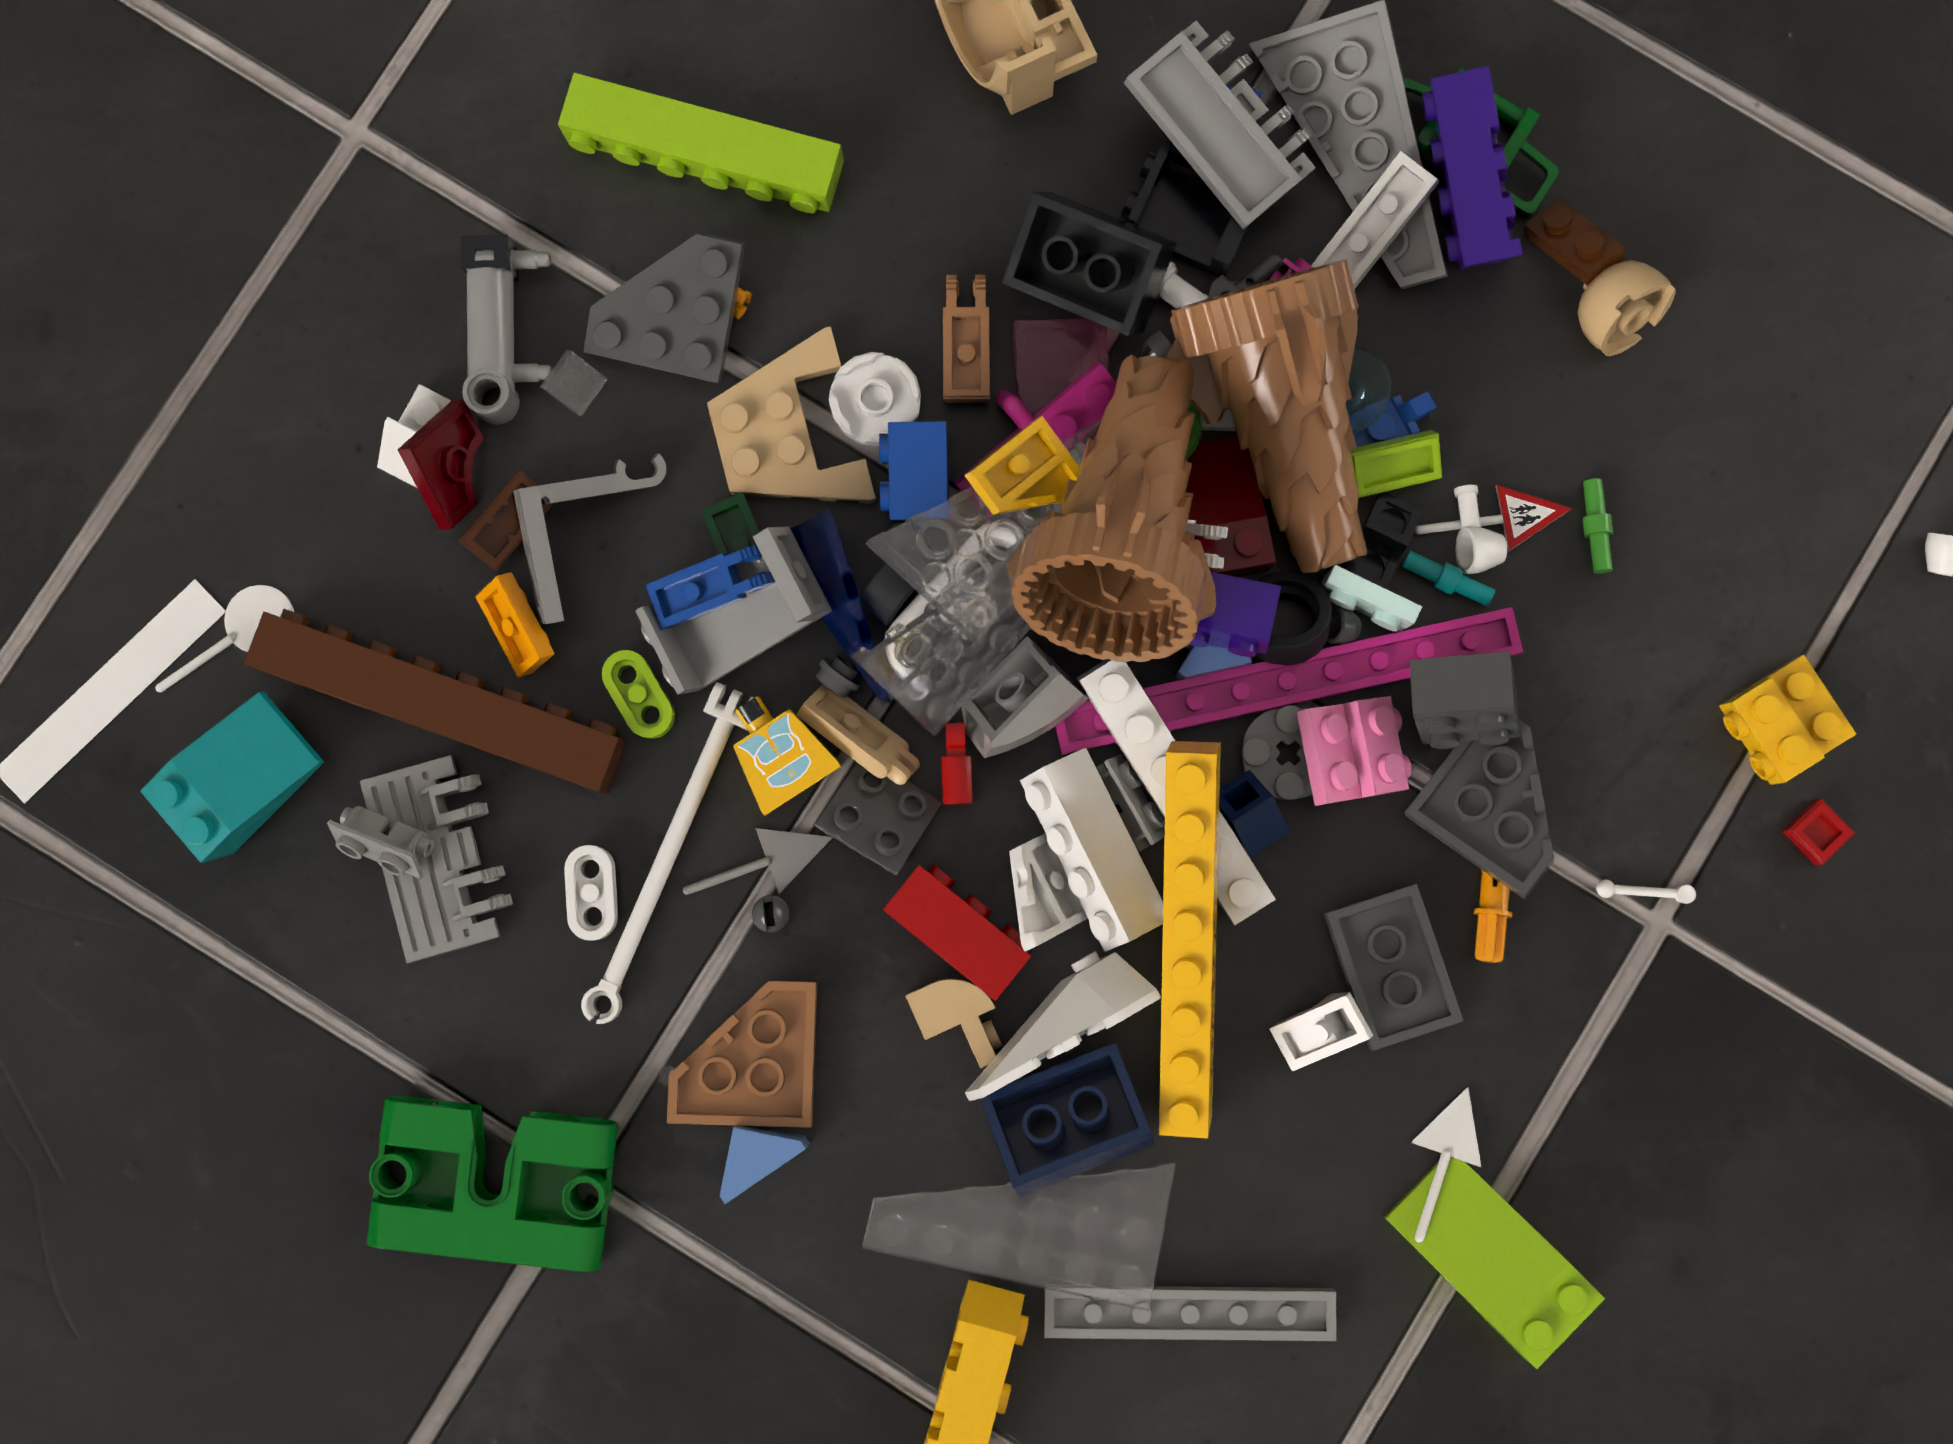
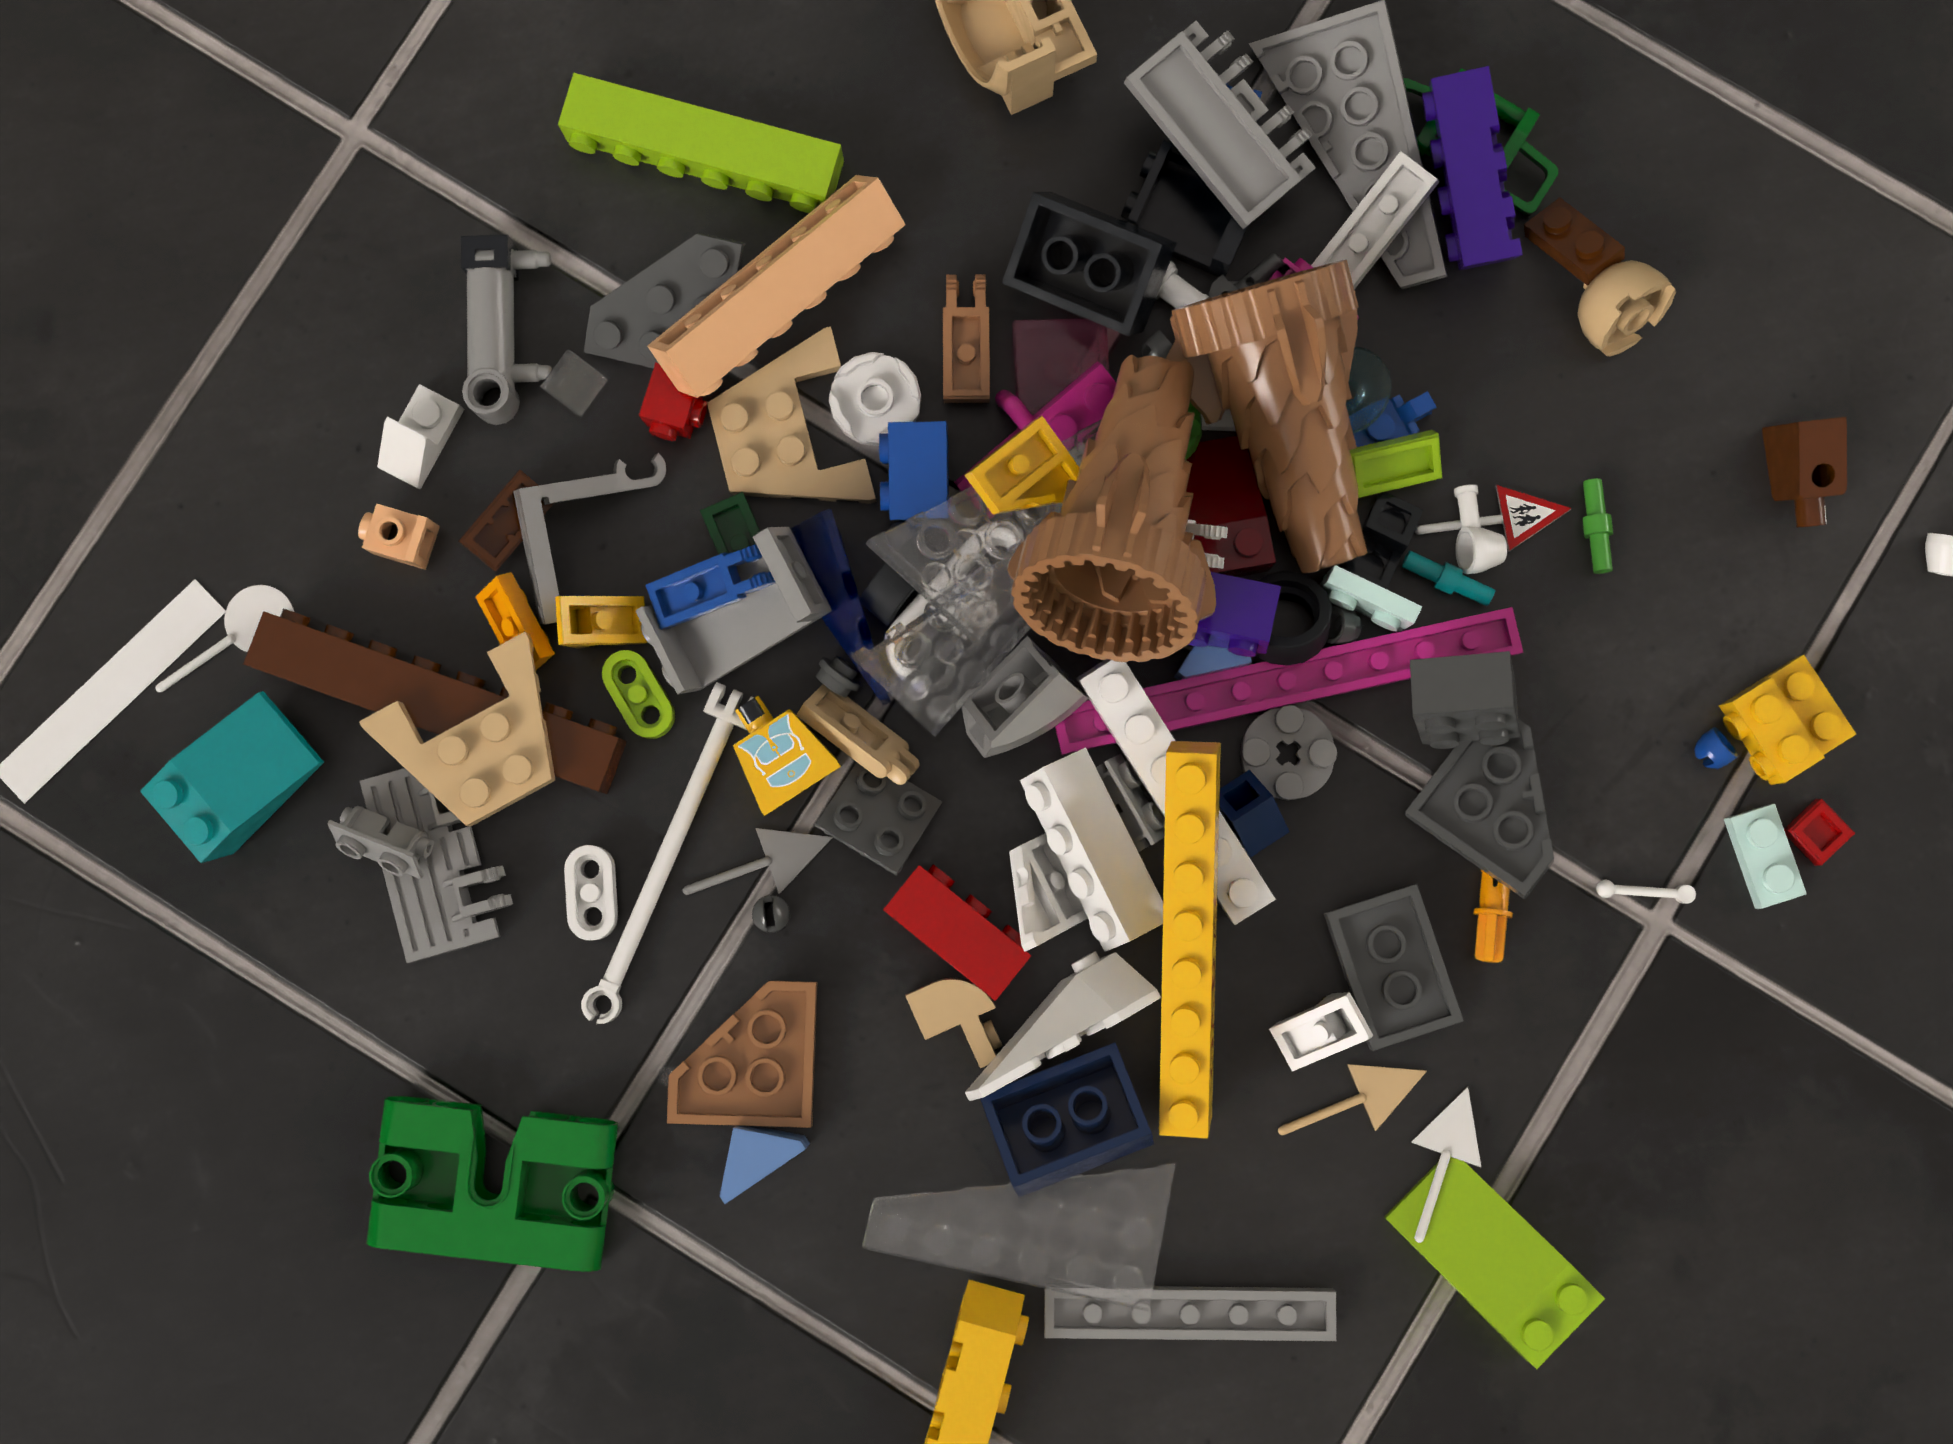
(412, 543): none -> light nougat brick
(442, 462): dark red tile -> none
(486, 758): none -> tan wing
(598, 620): none -> yellow slope
(668, 410): none -> red brick
(777, 286): none -> light nougat brick
(956, 767): red bar -> none
(1353, 750): bright pink plate -> none
(1378, 1089): none -> tan piece
(1715, 749): none -> blue hinge
(1765, 856): none -> light aqua plate
(1807, 465): none -> reddish brown torso

